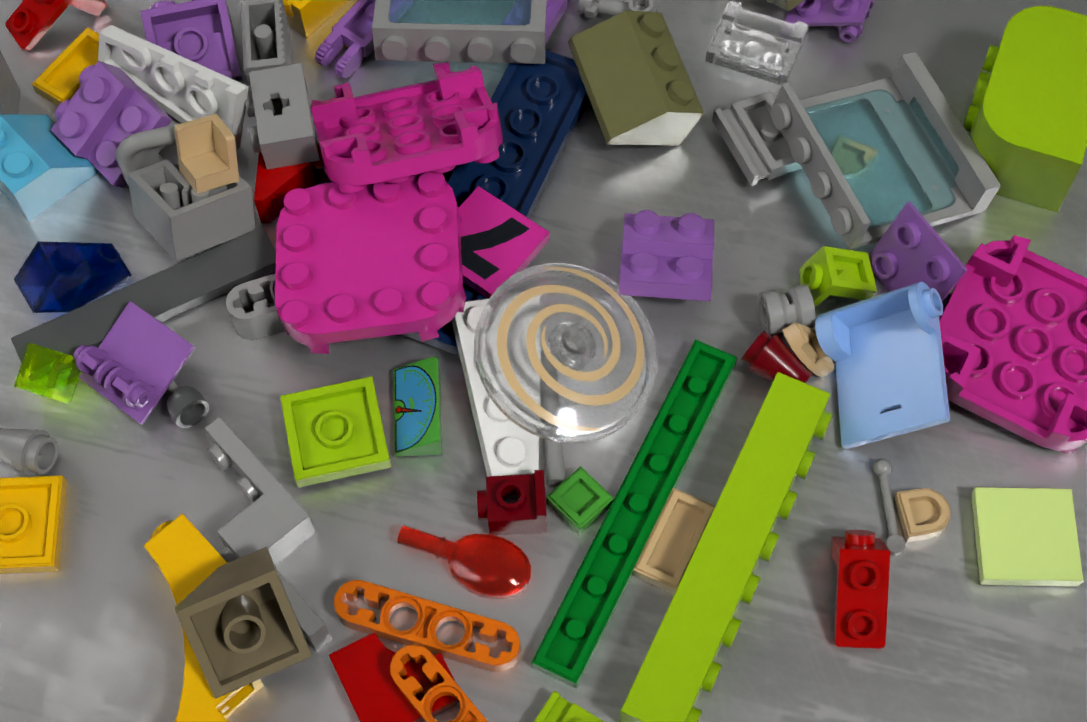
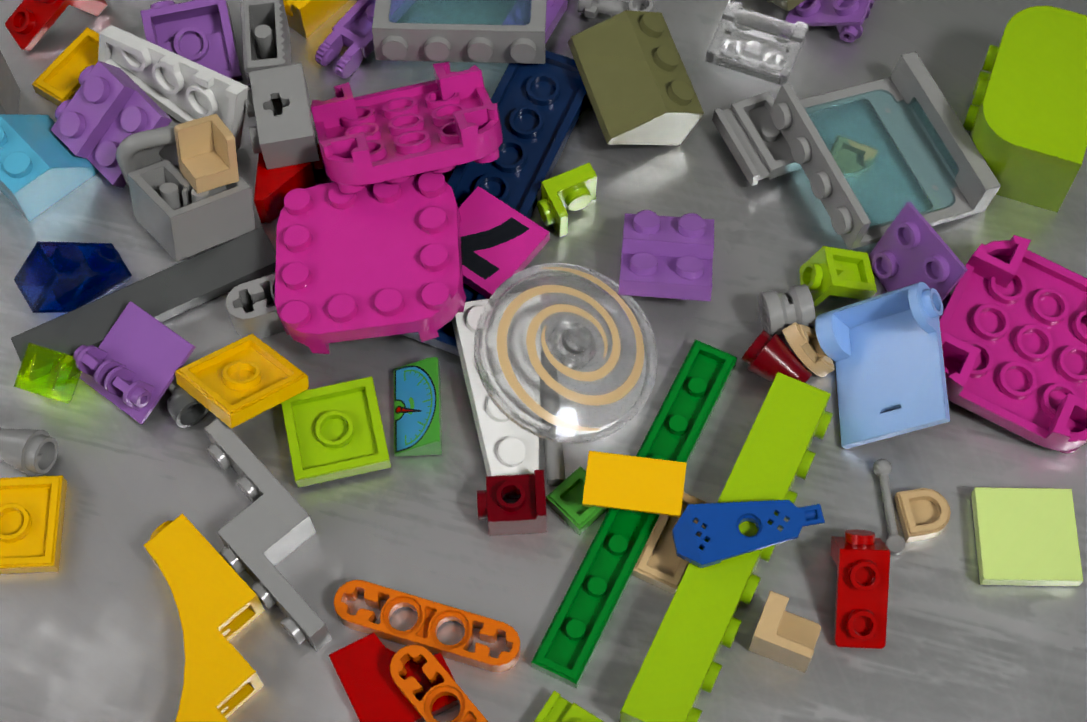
(242, 380): none -> yellow tile
(242, 624): dark tan slope -> none
(477, 562): clear red piece -> none
(566, 192): none -> lime bracket
(634, 483): none -> yellow hinge
(723, 530): none -> blue piece
(784, 635): none -> tan panel

